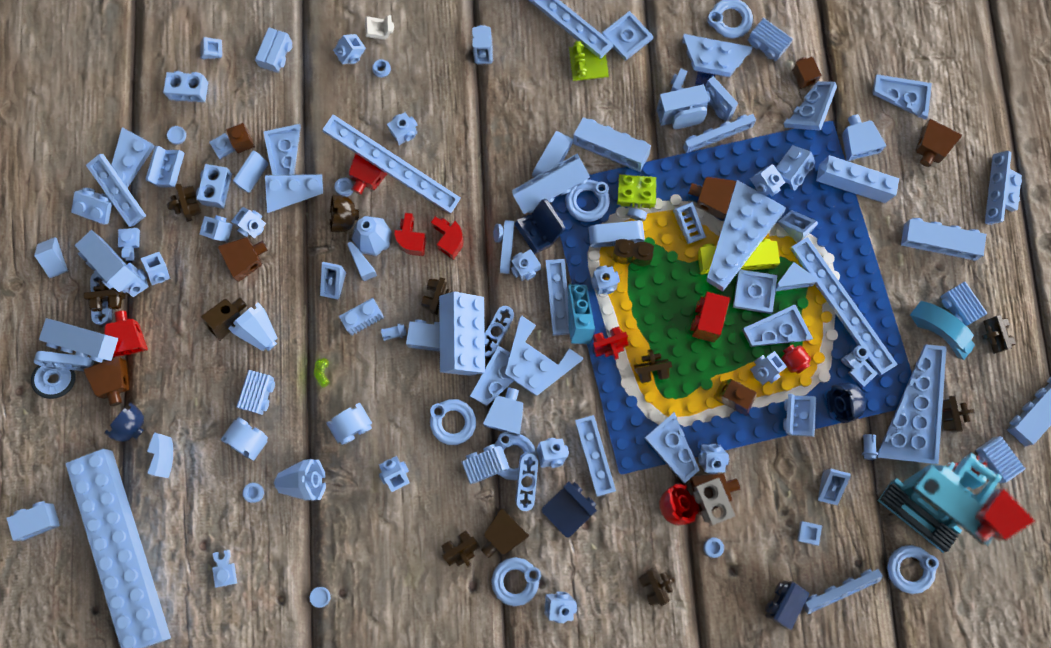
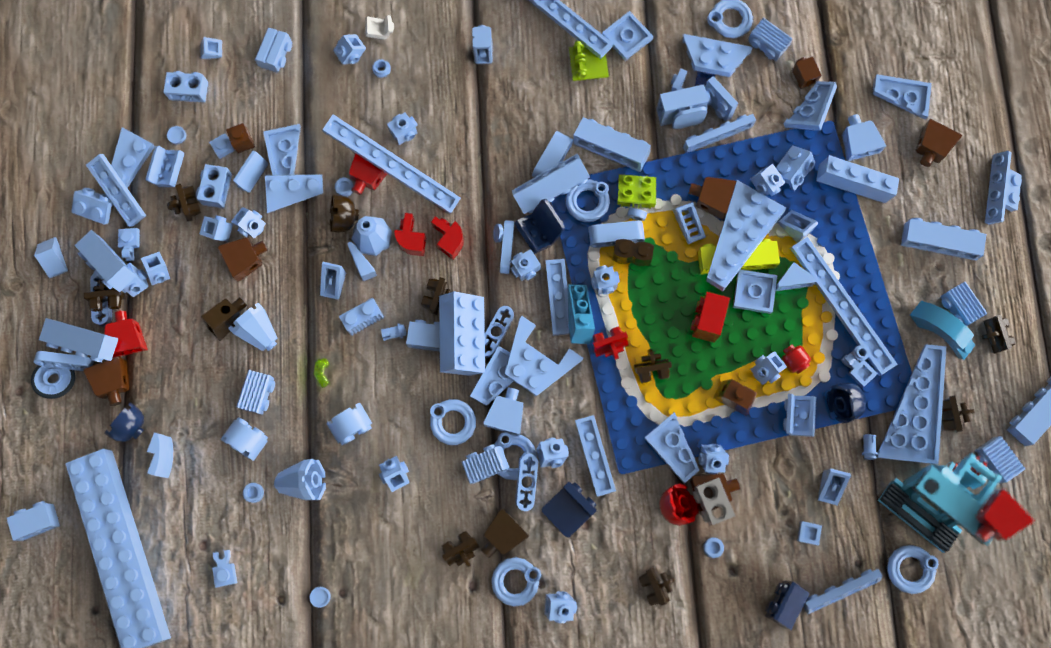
(778, 328): light blue wing -> none

